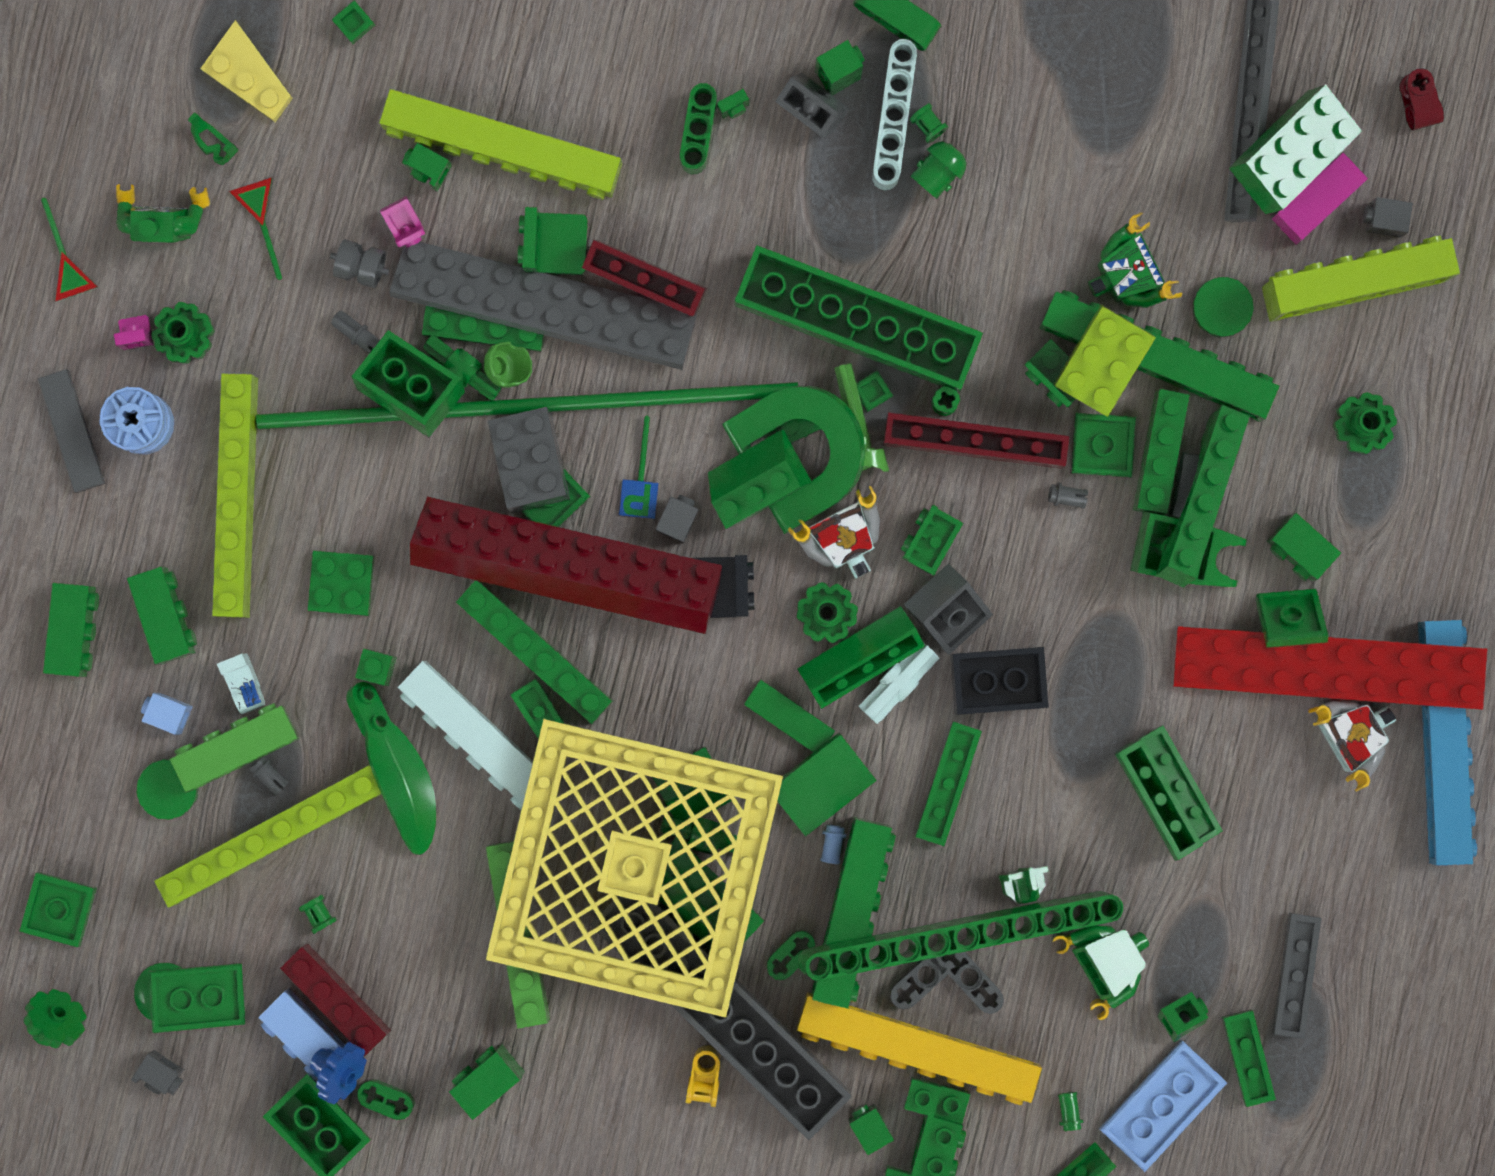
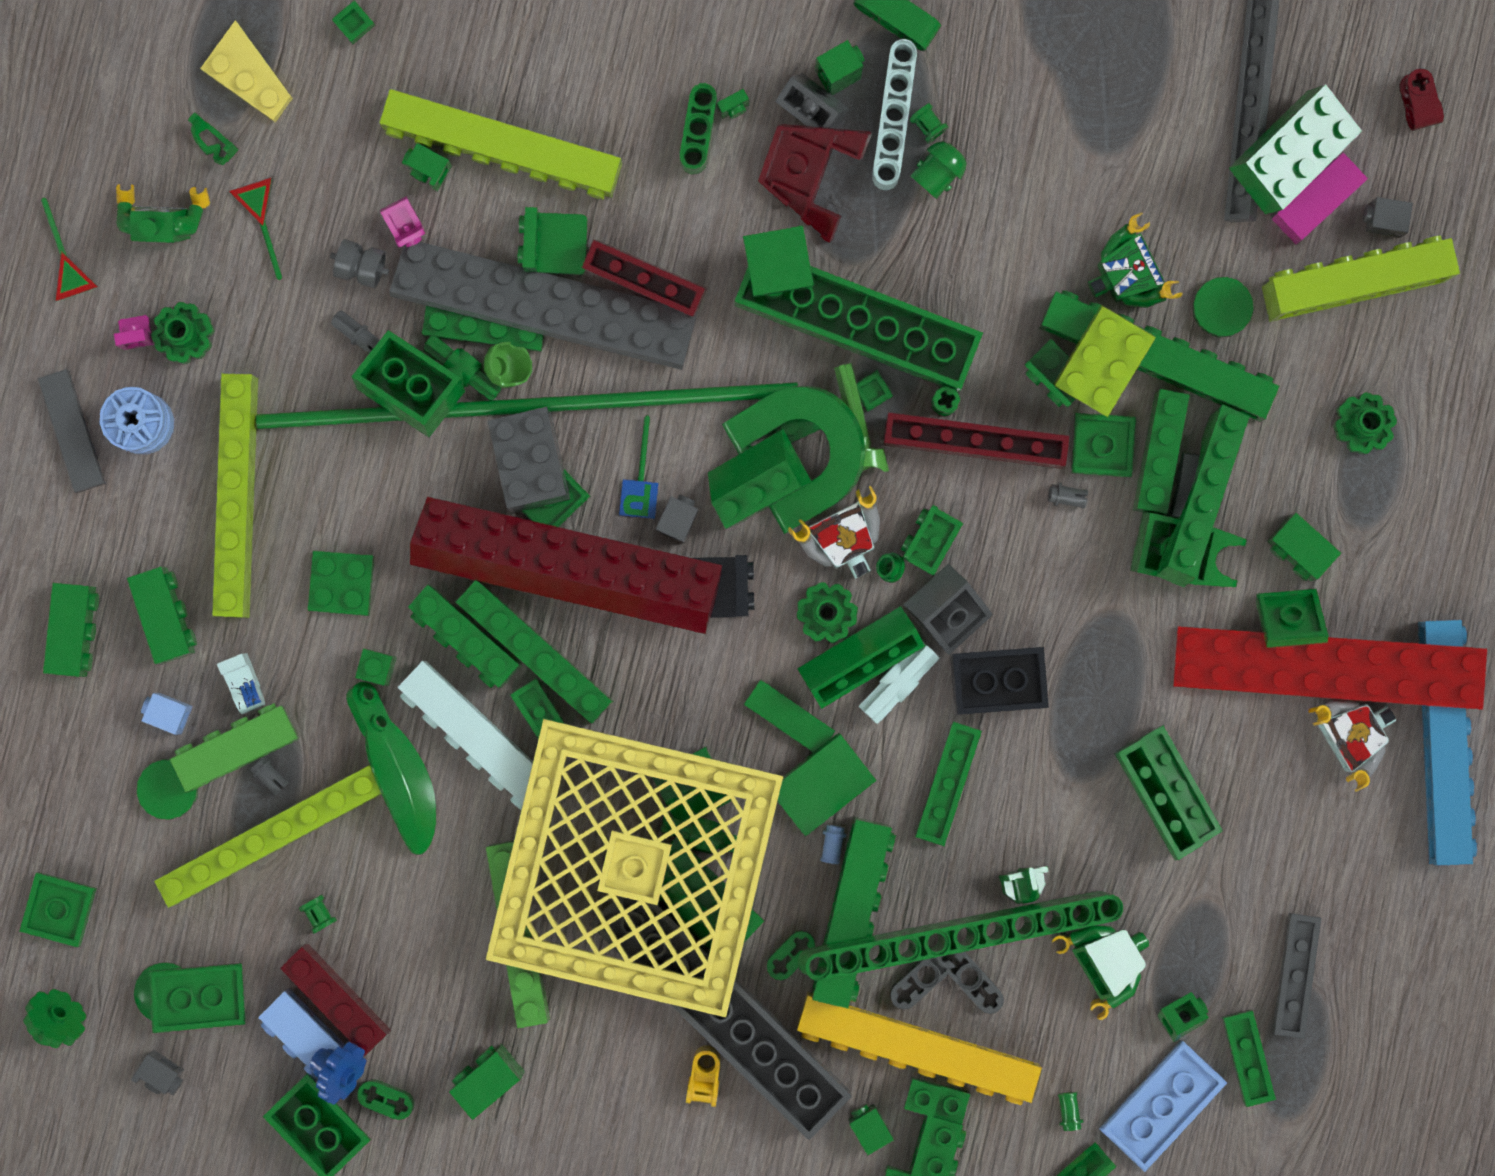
(464, 636): none -> green brick
(778, 261): none -> green tile
(798, 165): none -> dark red wing
(890, 567): none -> green plate

